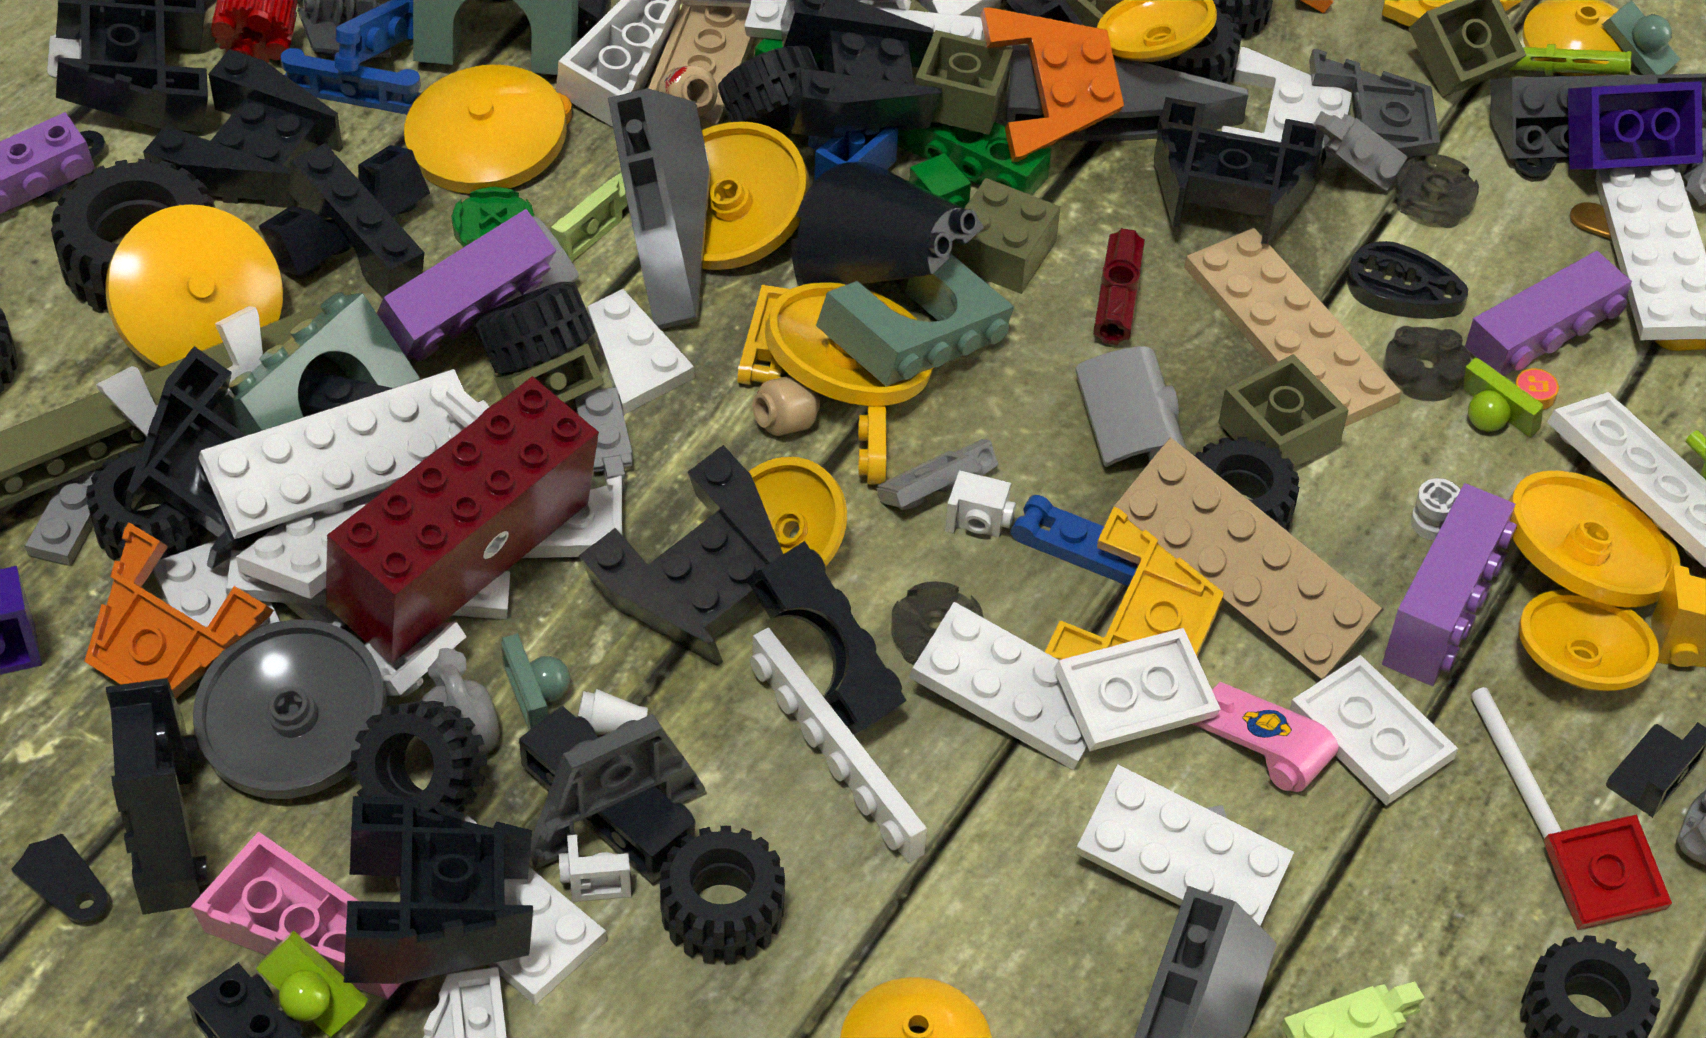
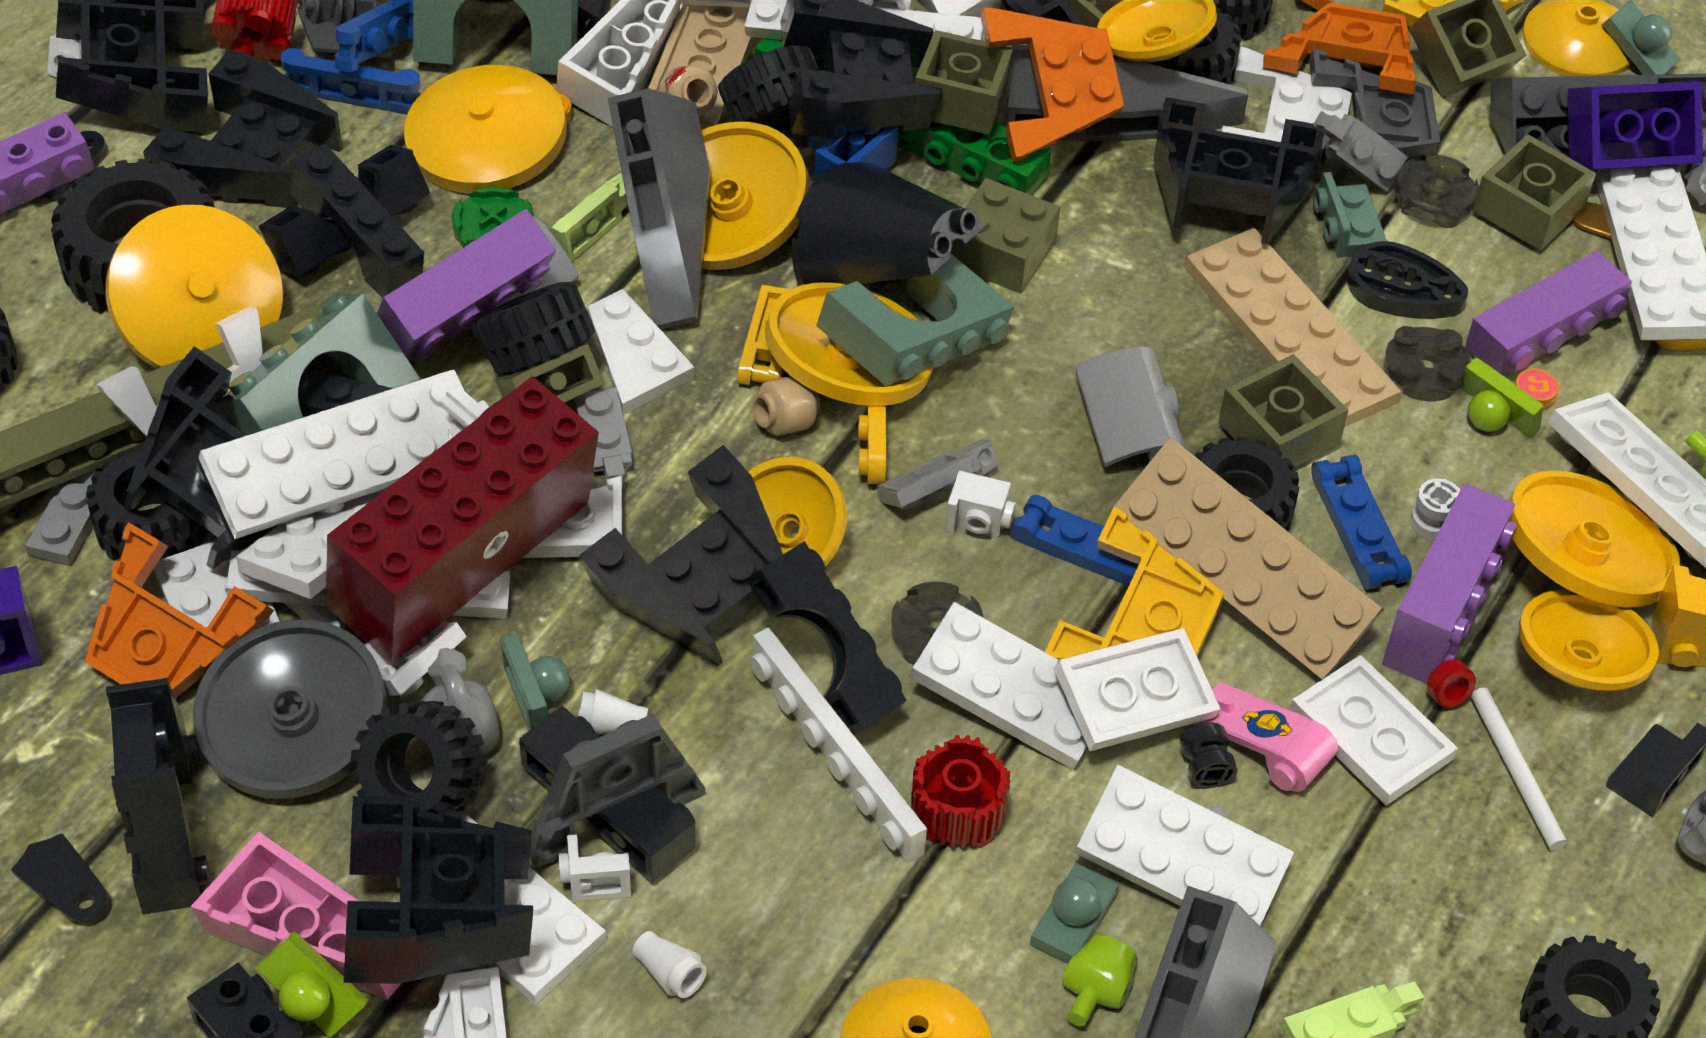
(672, 966): none -> white cone
(722, 860): black tyre -> none
(943, 179): green brick -> none
(960, 792): none -> red brick
(1074, 913): none -> sand green tile
(1100, 975): none -> lime piece
(1119, 286): dark red piece -> none
(1207, 750): none -> black wheel
(1347, 216): none -> sand green bracket
(1352, 34): none -> orange wing
(1360, 523): none -> blue plate
(1451, 683): none -> red tile
(1534, 191): none -> olive brick
(1607, 872): red tile -> none
(1618, 63): lime pin -> none

